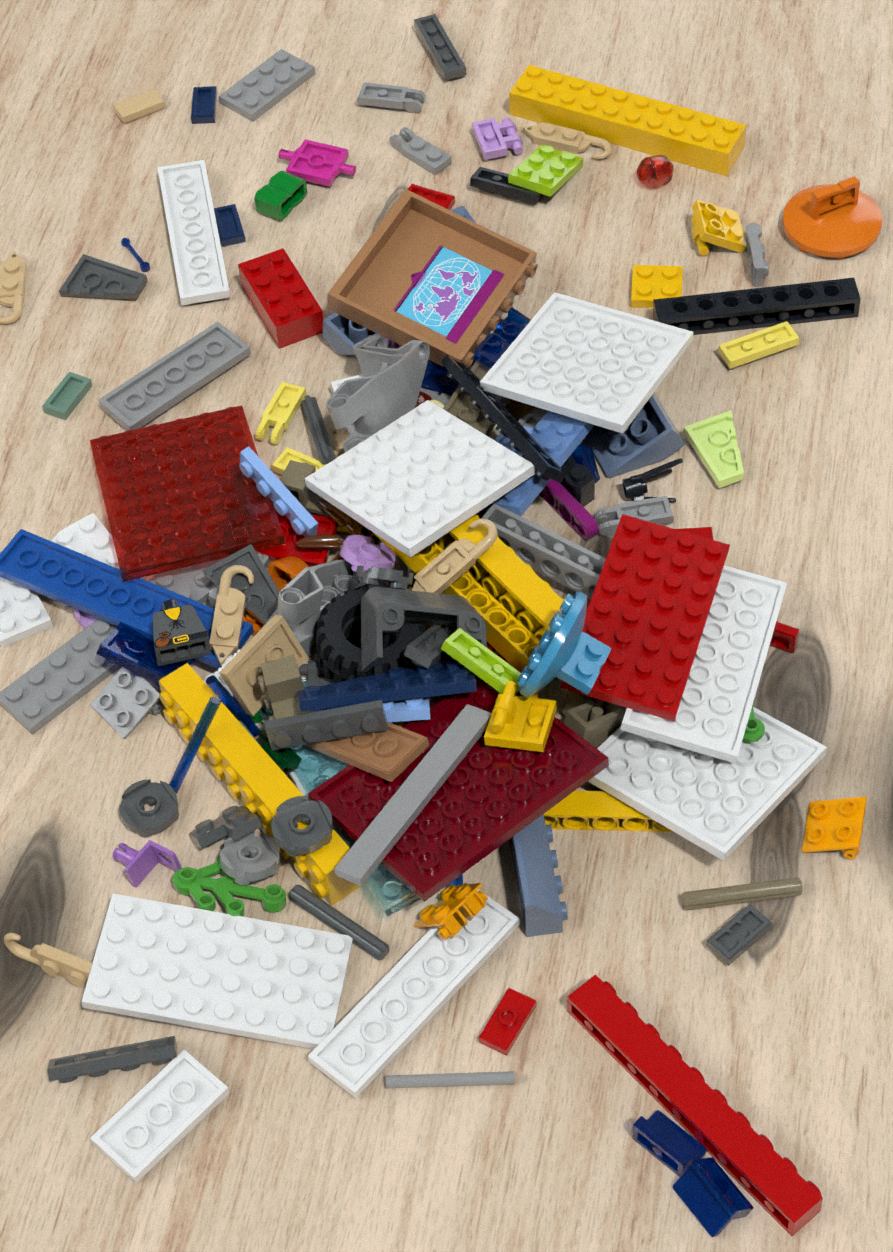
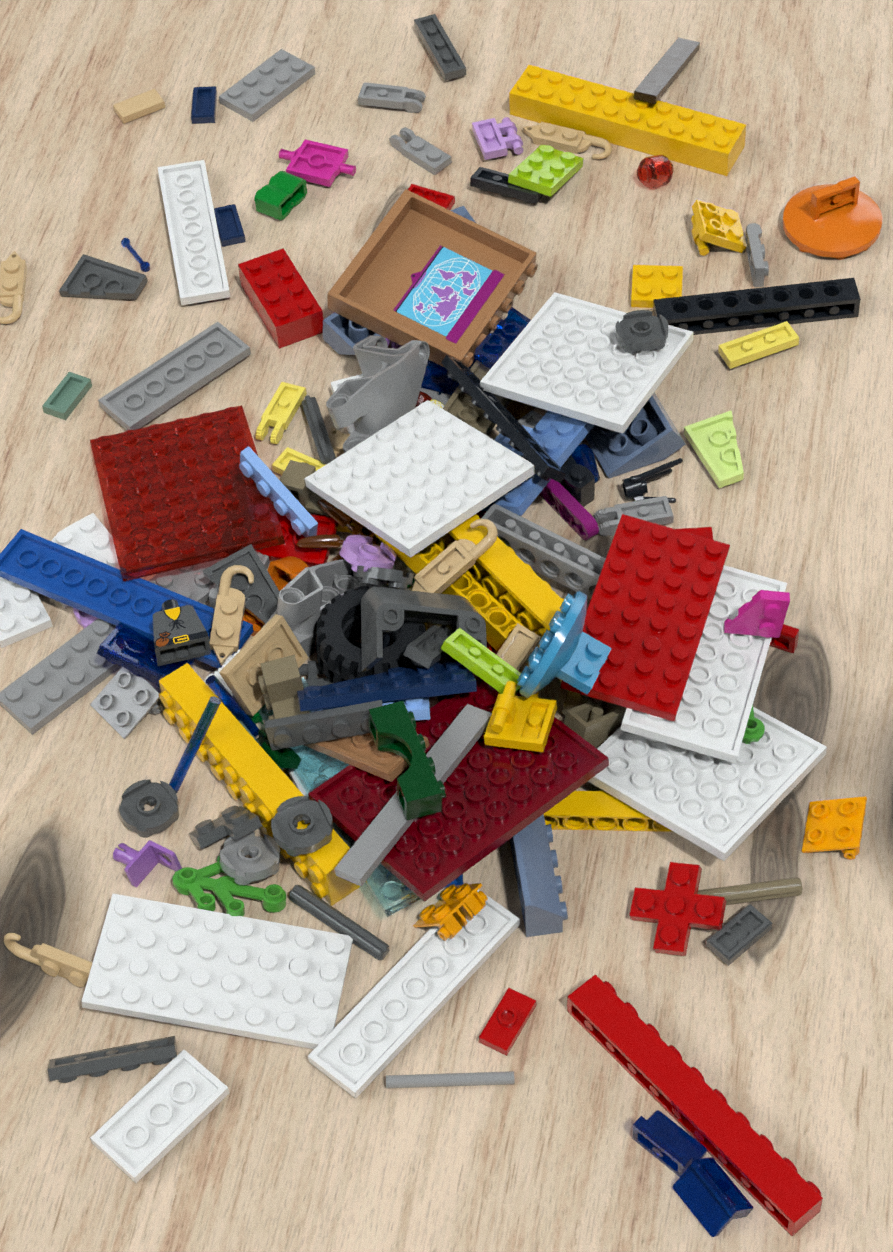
(395, 732): none -> dark green arch
(519, 647): none -> tan tile
(653, 334): none -> dark grey plate
(666, 70): none -> tile
(677, 908): none -> red plate
(761, 615): none -> dark pink wing

